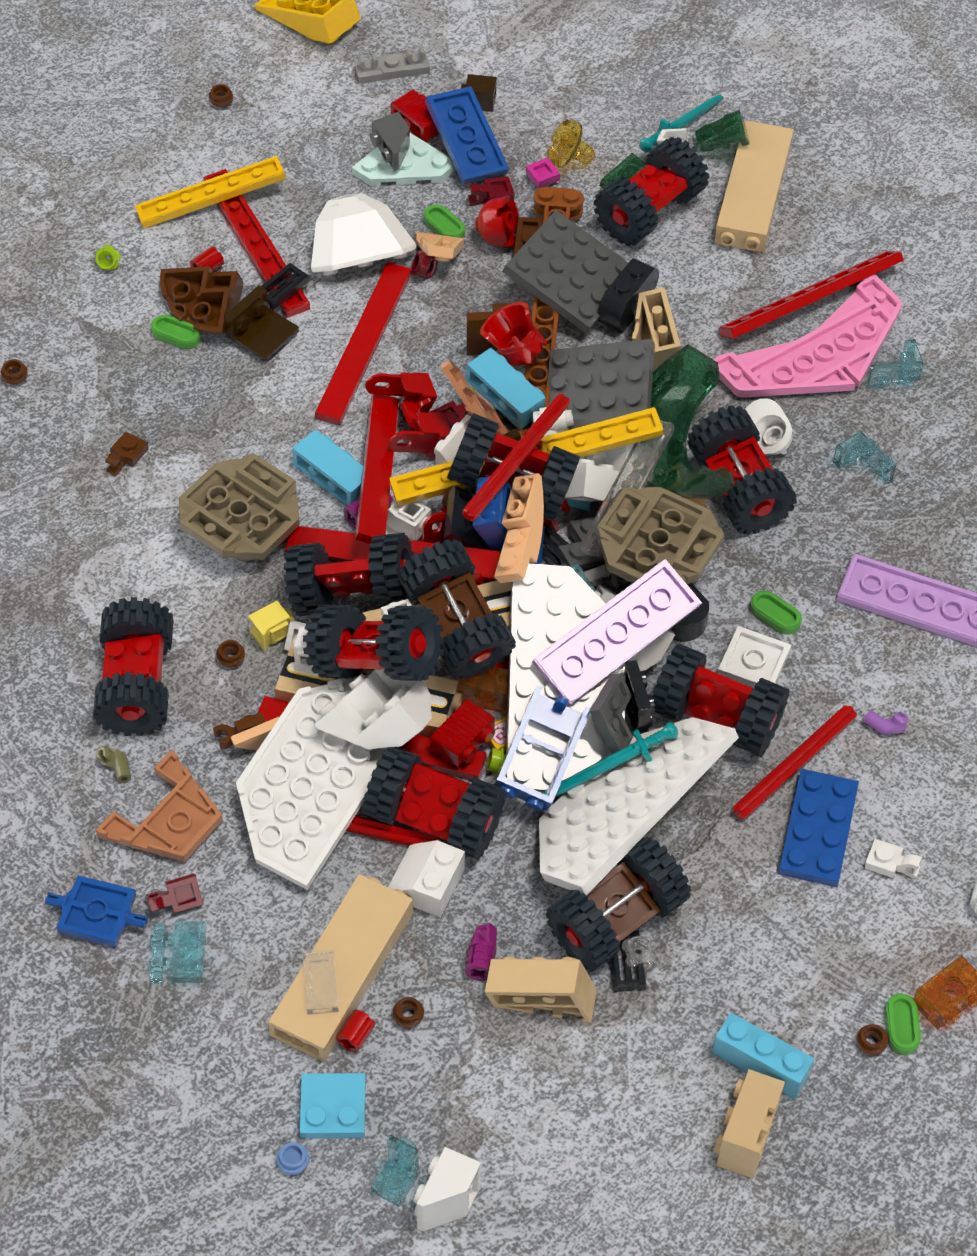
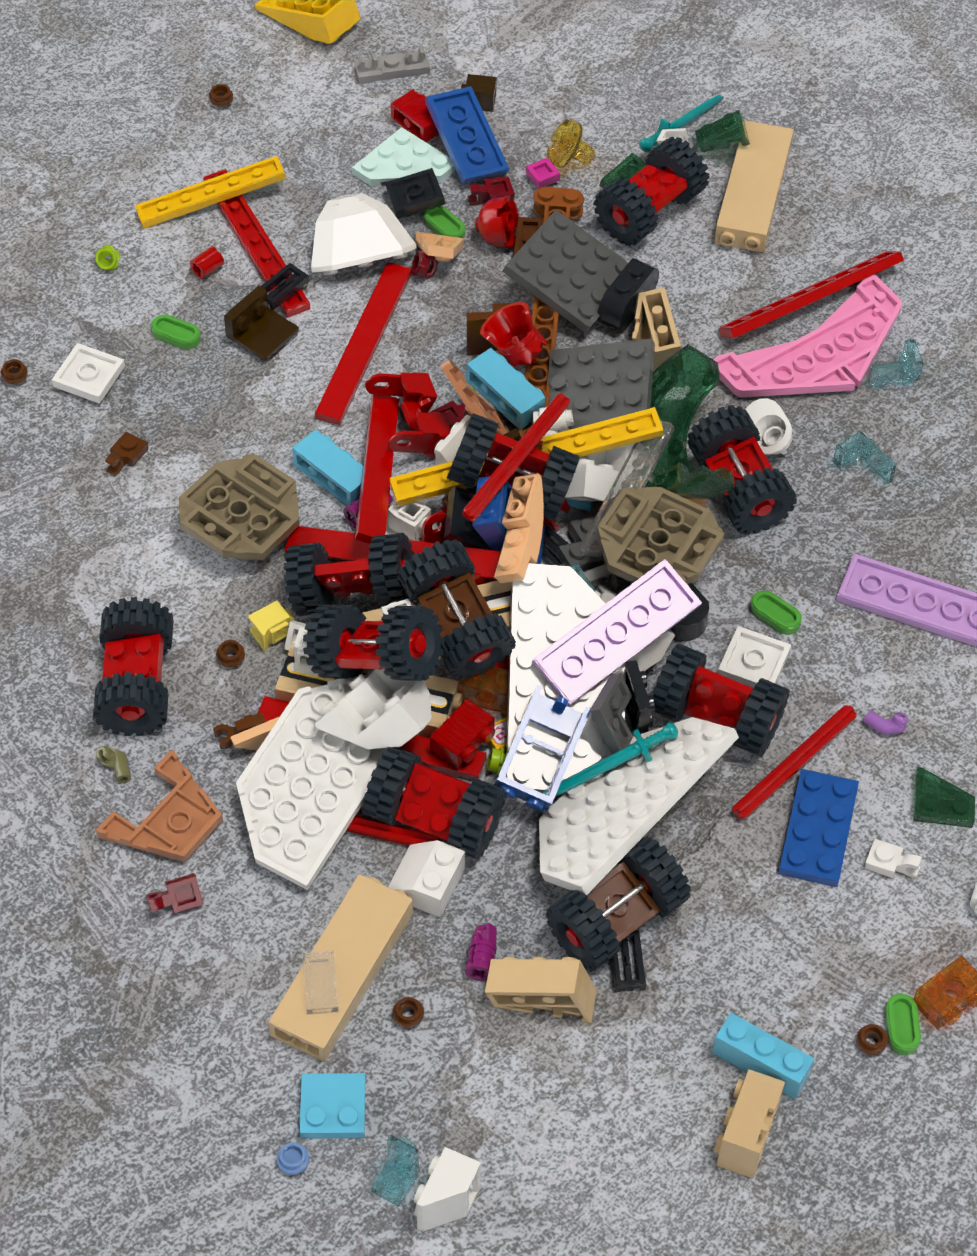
(88, 373): none -> white plate
(96, 911): blue plate -> none
(188, 952): clear light blue plate -> none
(201, 296): reddish brown brick -> none
(355, 1031): red piece -> none
(392, 138): dark grey slope -> none
(415, 193): none -> black plate
(638, 943): clear plate -> none
(941, 802): none -> clear green wing

